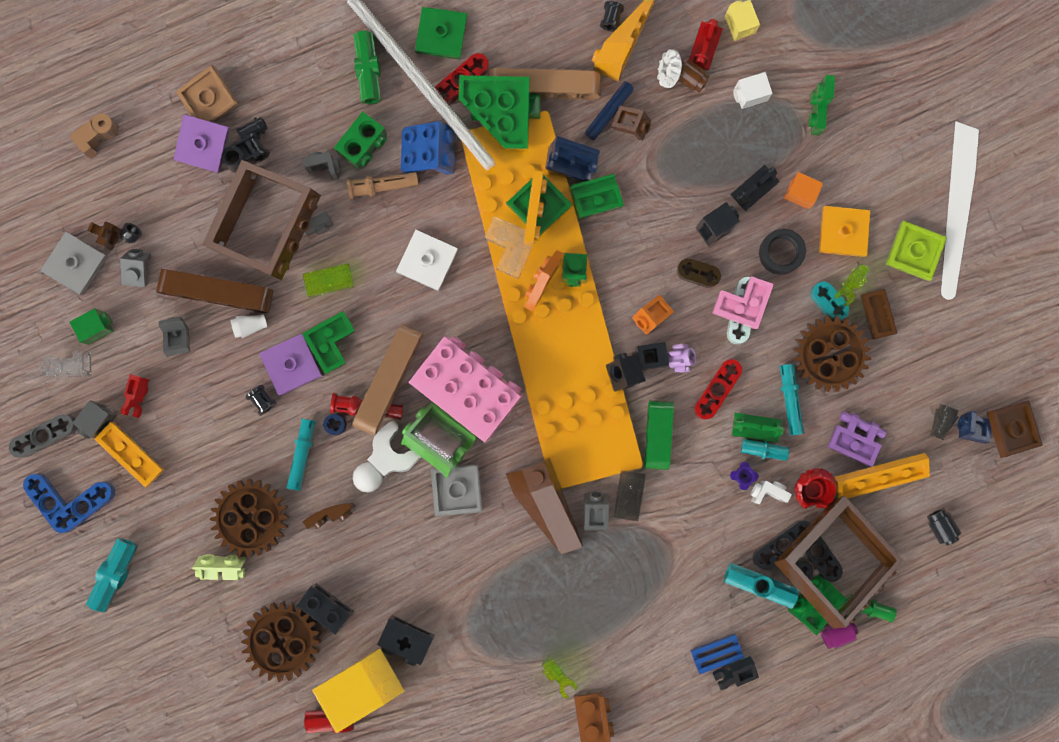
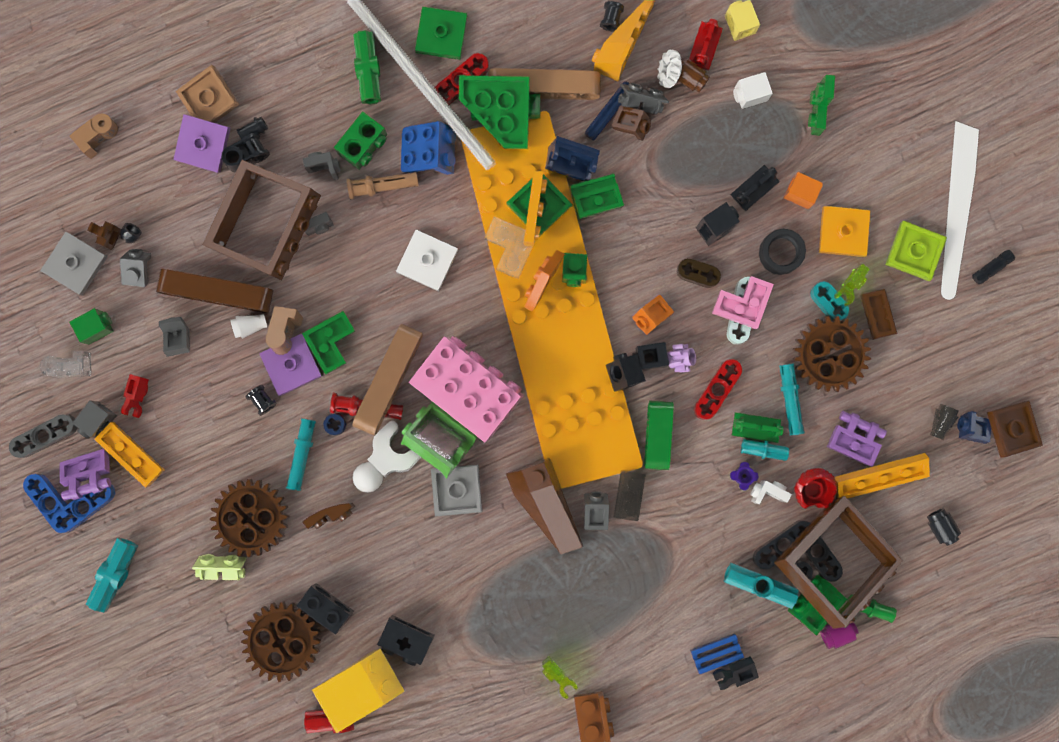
(84, 468): none -> medium lavender plate
(281, 329): none -> medium nougat leg
(328, 280): clear neon green plate -> none
(651, 99): none -> dark grey hinge
(993, 267): none -> black axle

